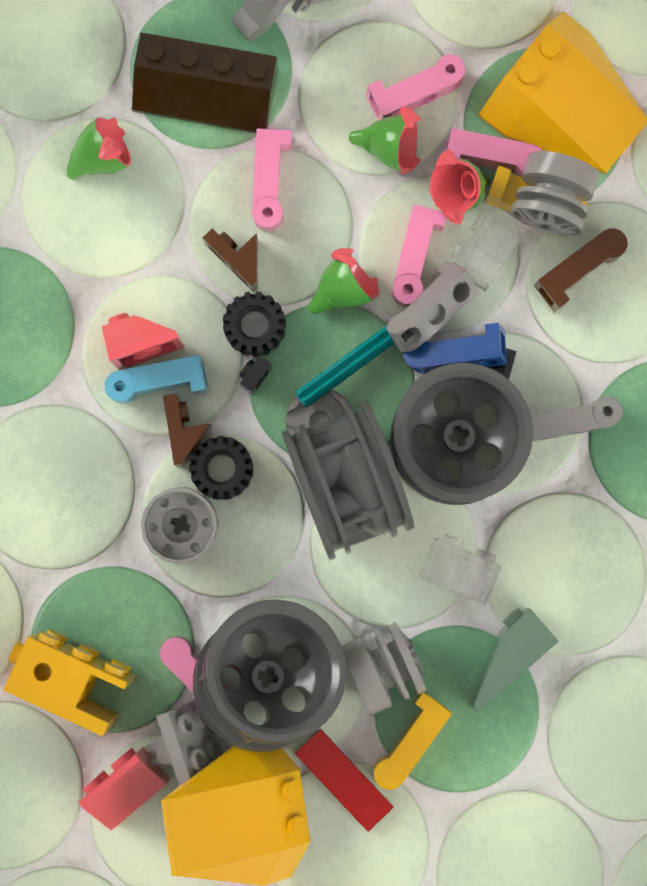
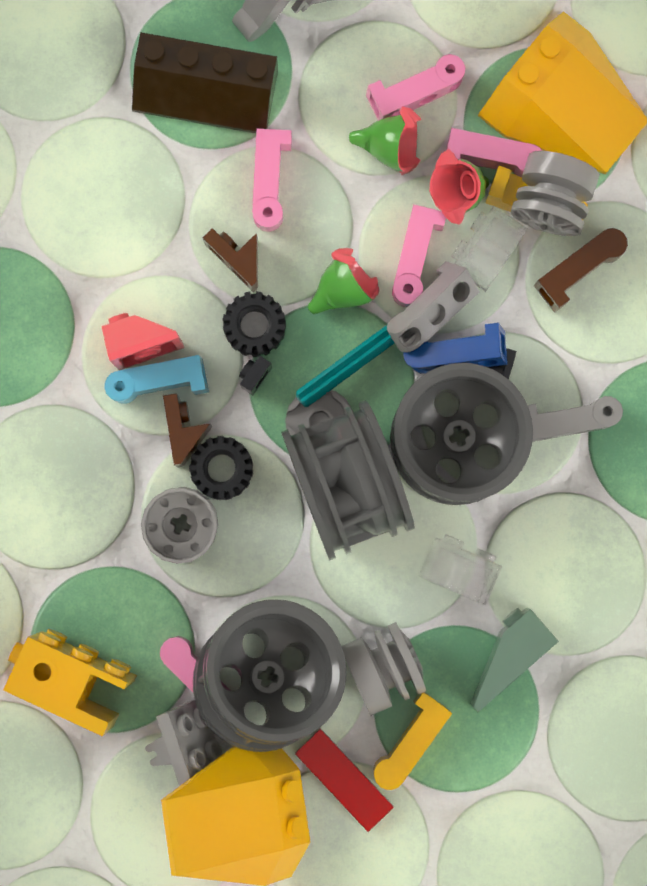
(99, 150): hat -> none
(124, 790): coral slope -> none

